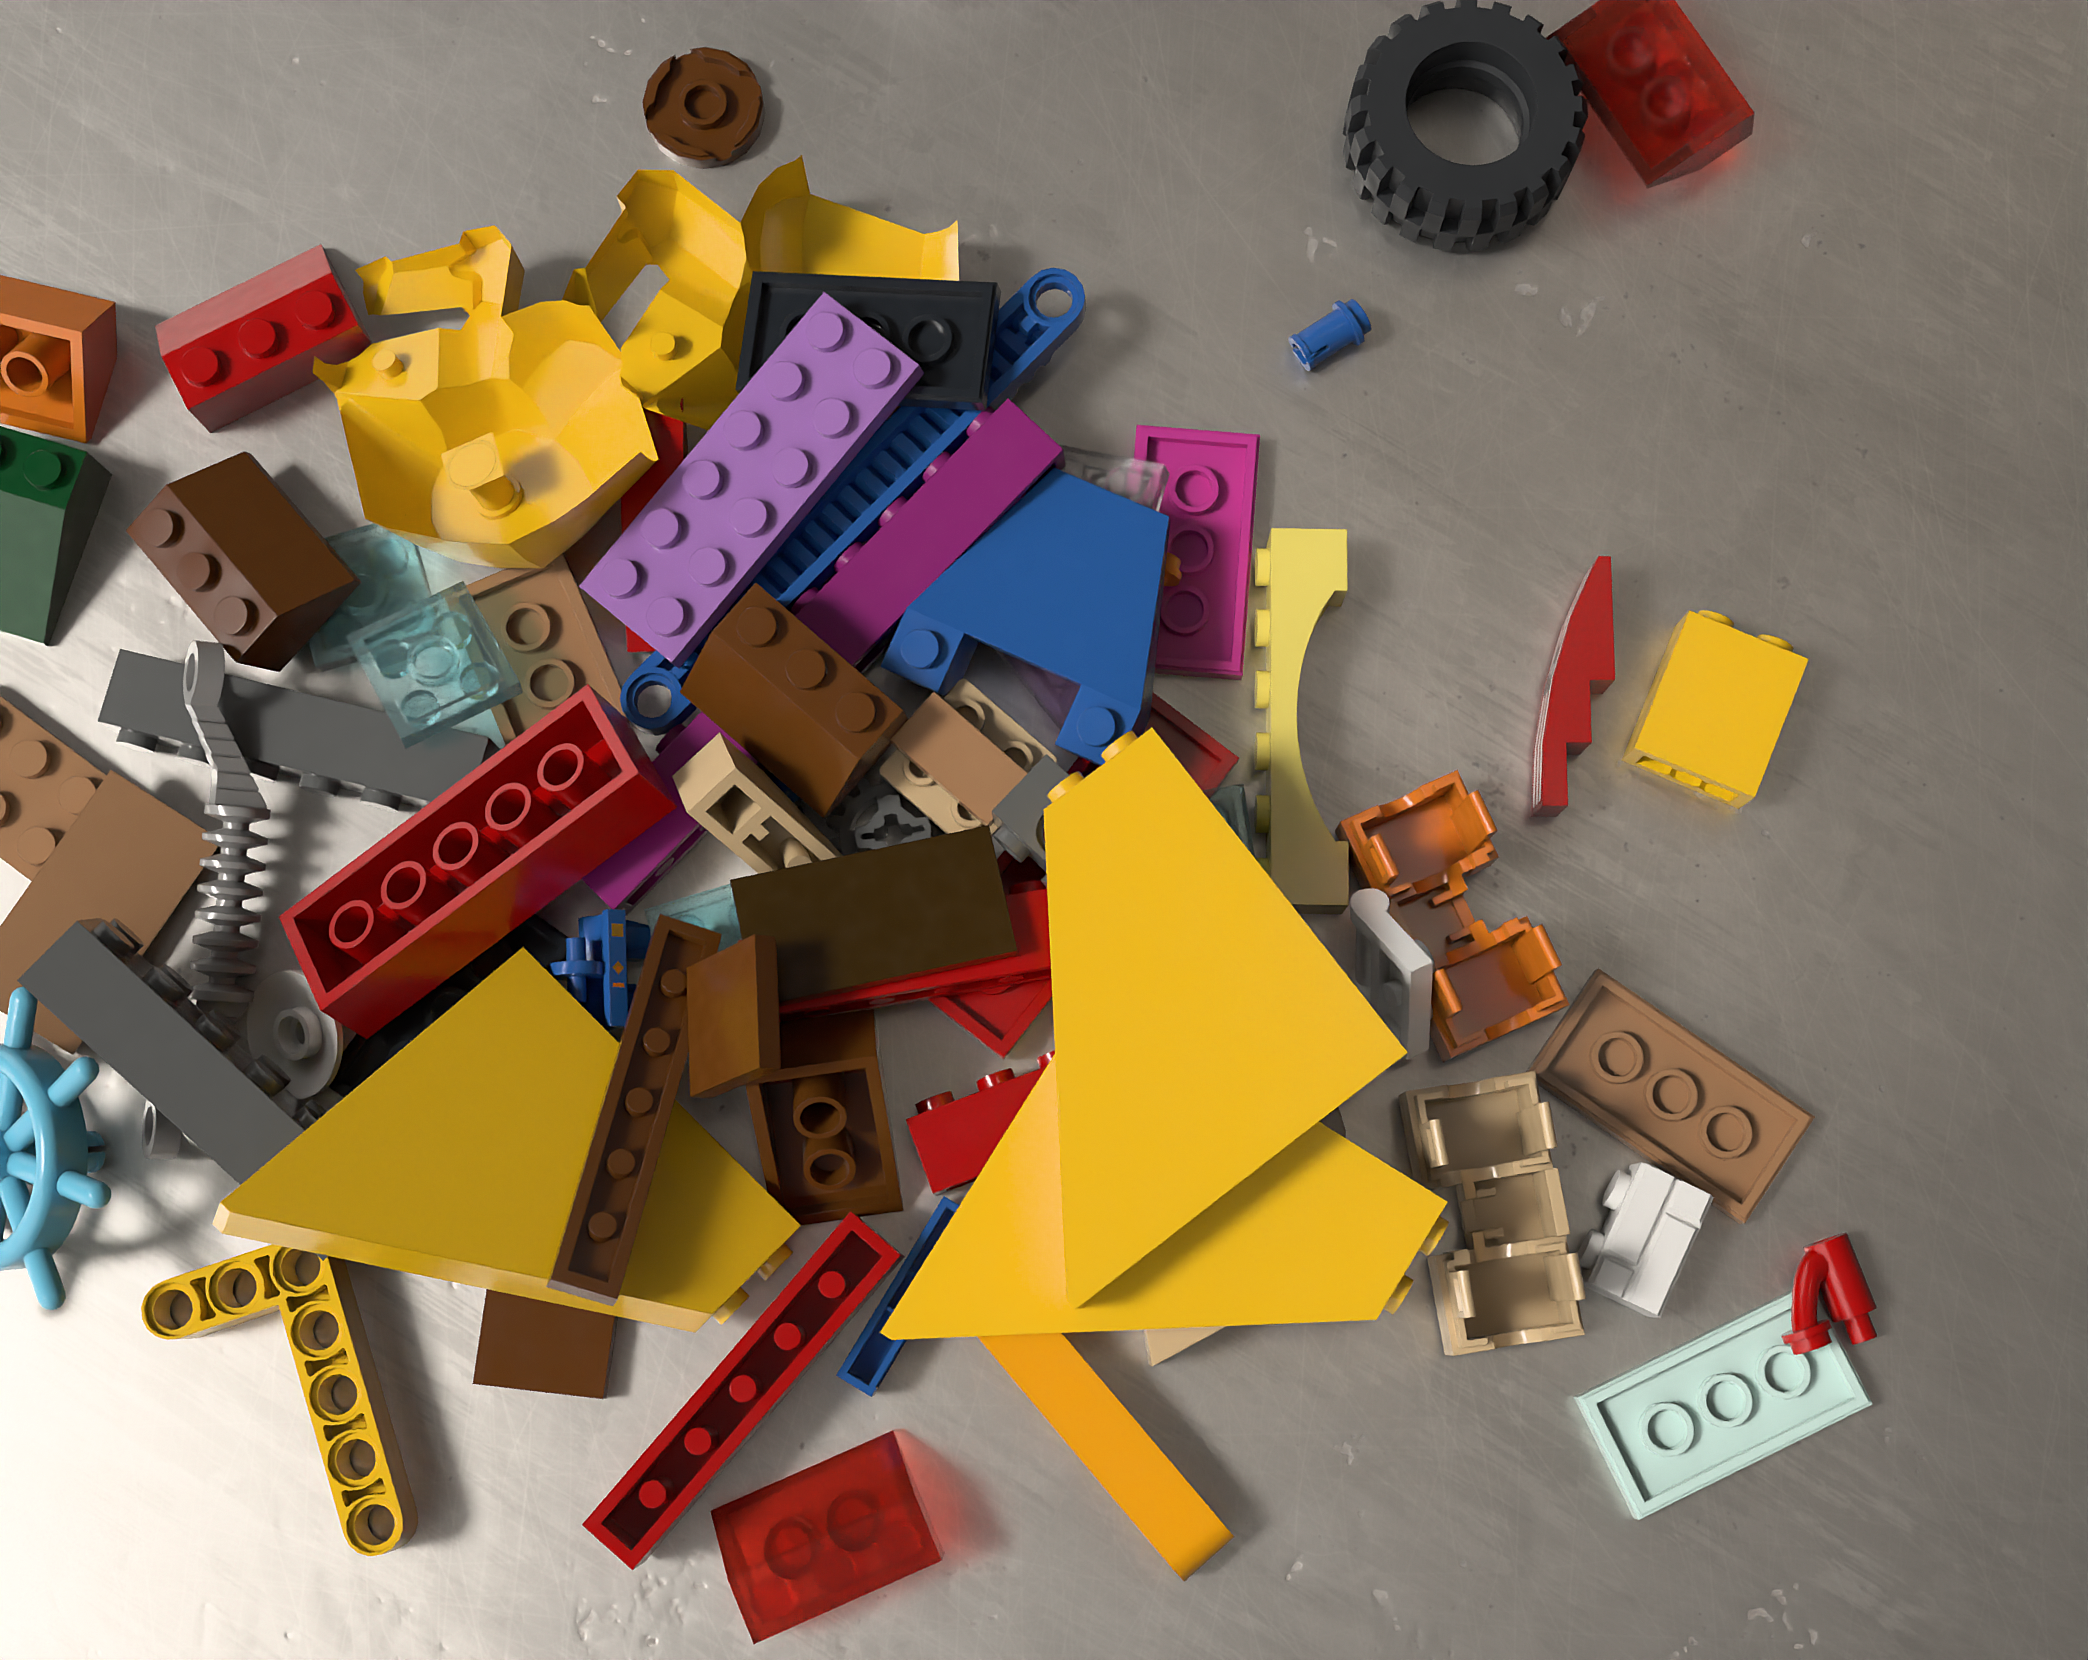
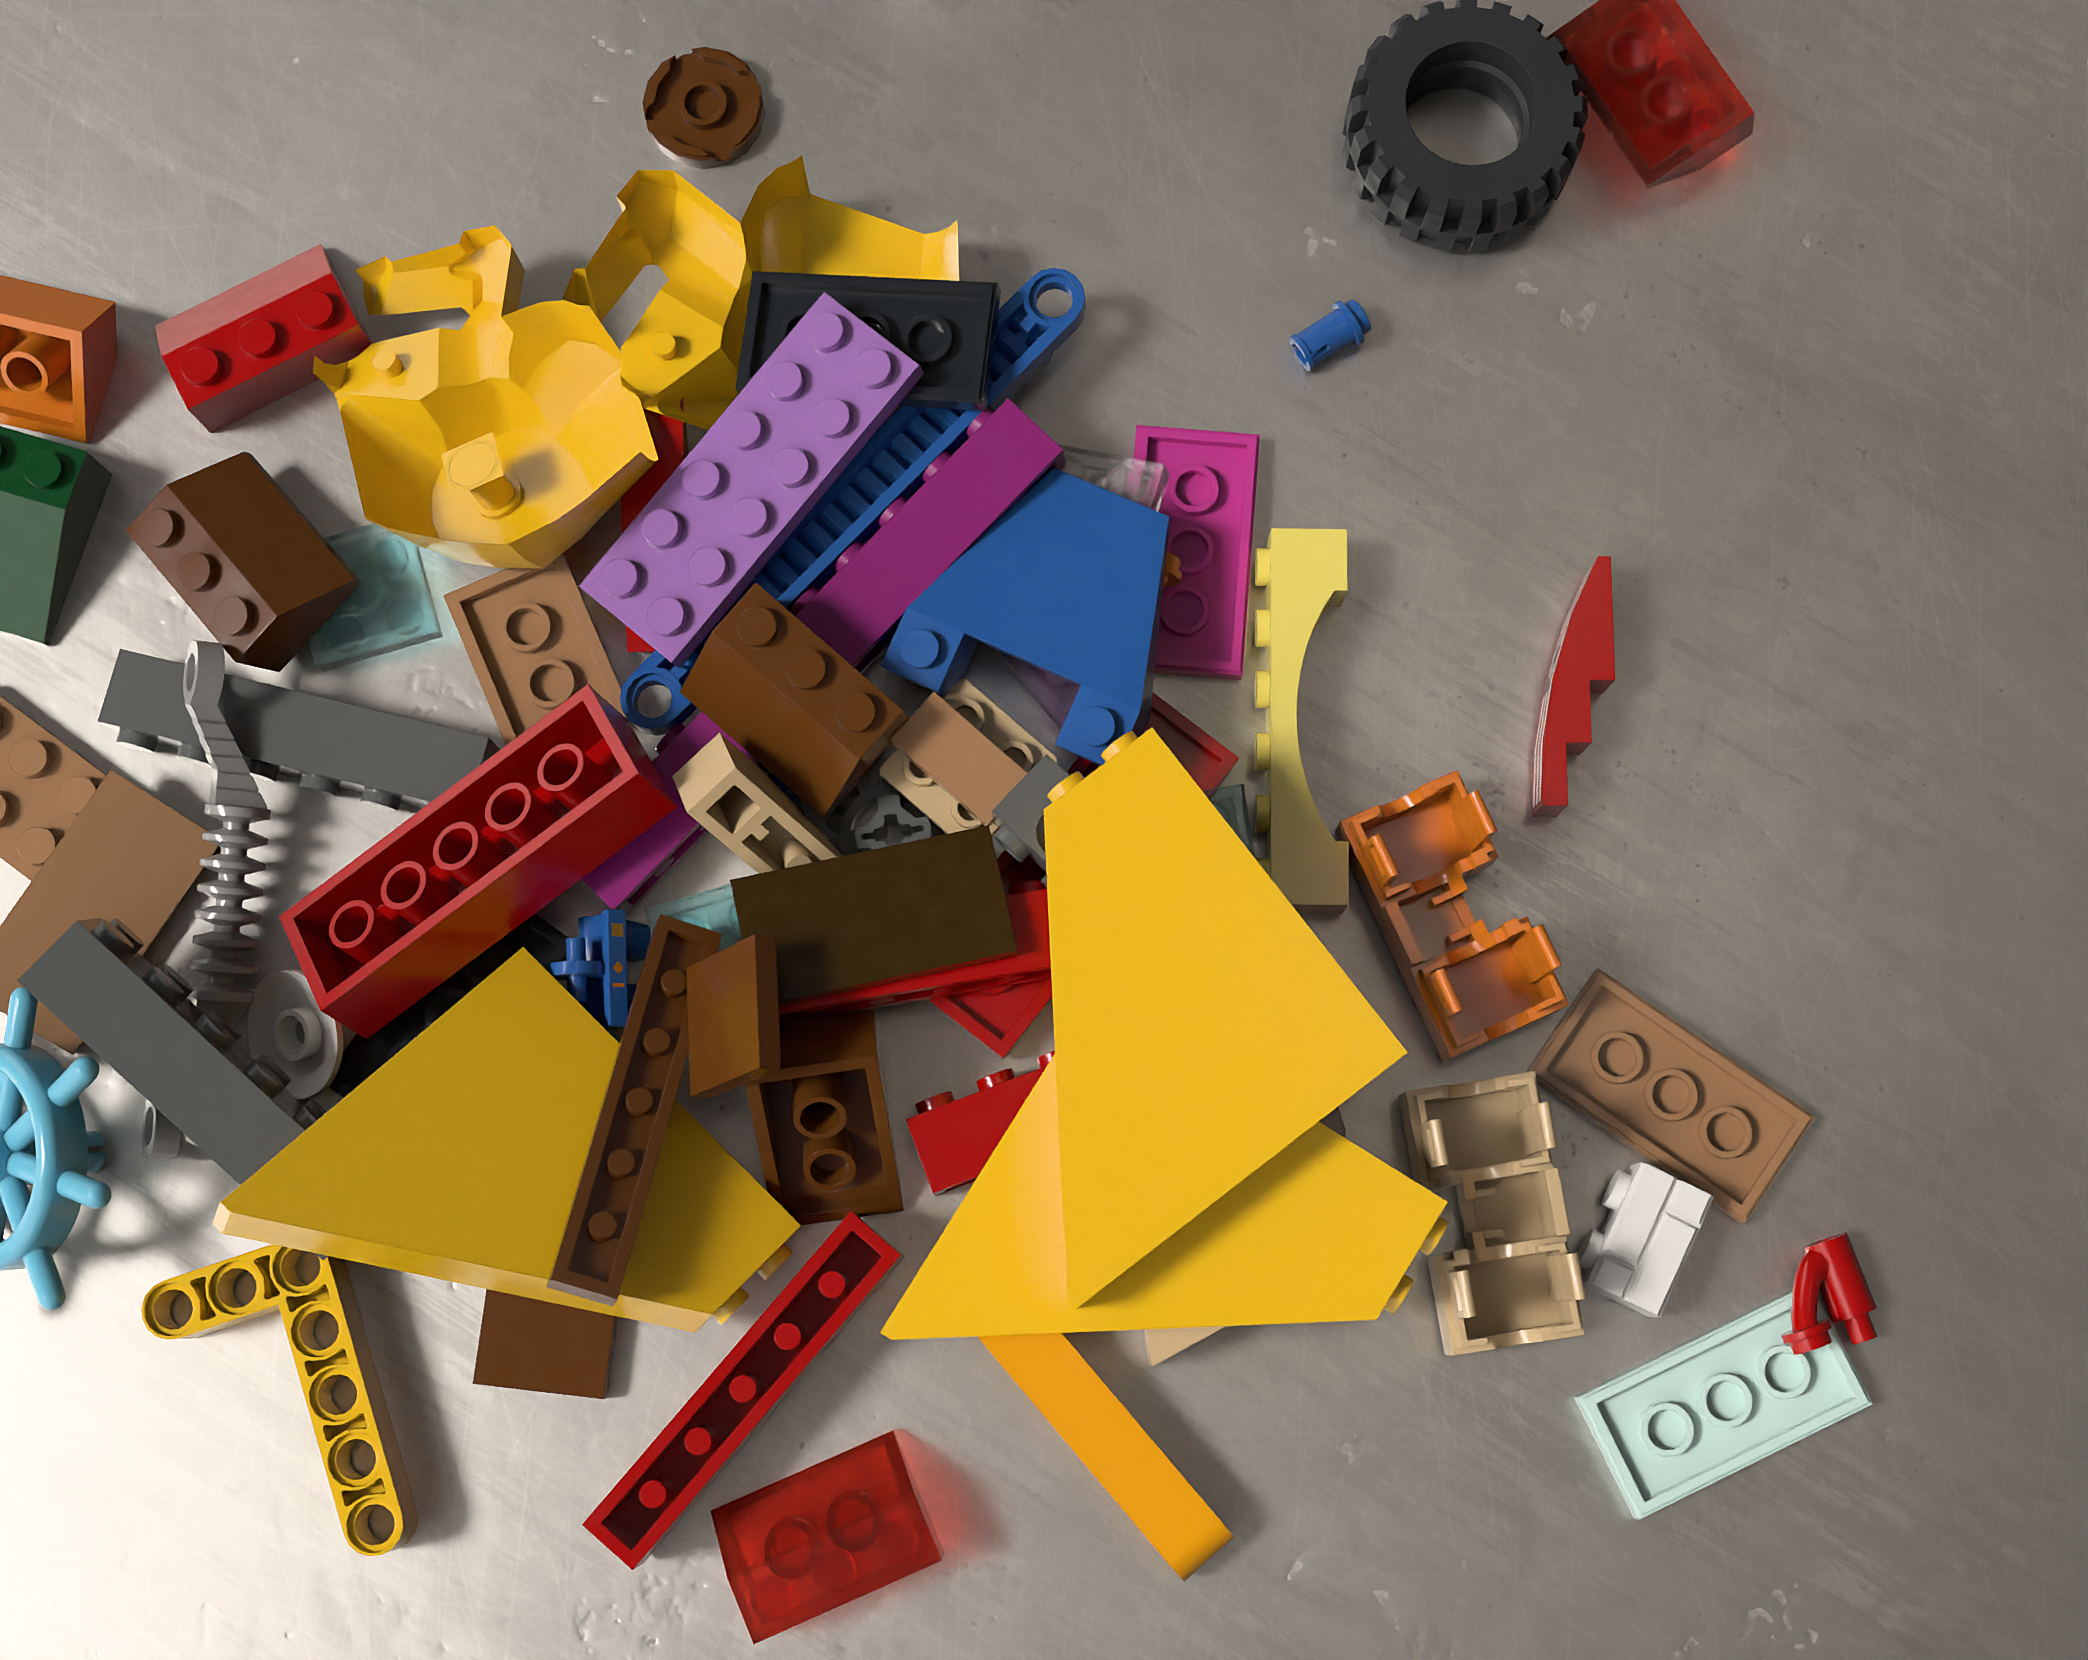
(434, 664): clear light blue plate -> none
(873, 1351): blue piece -> none
(1392, 971): white plate -> none
(1716, 708): yellow brick -> none

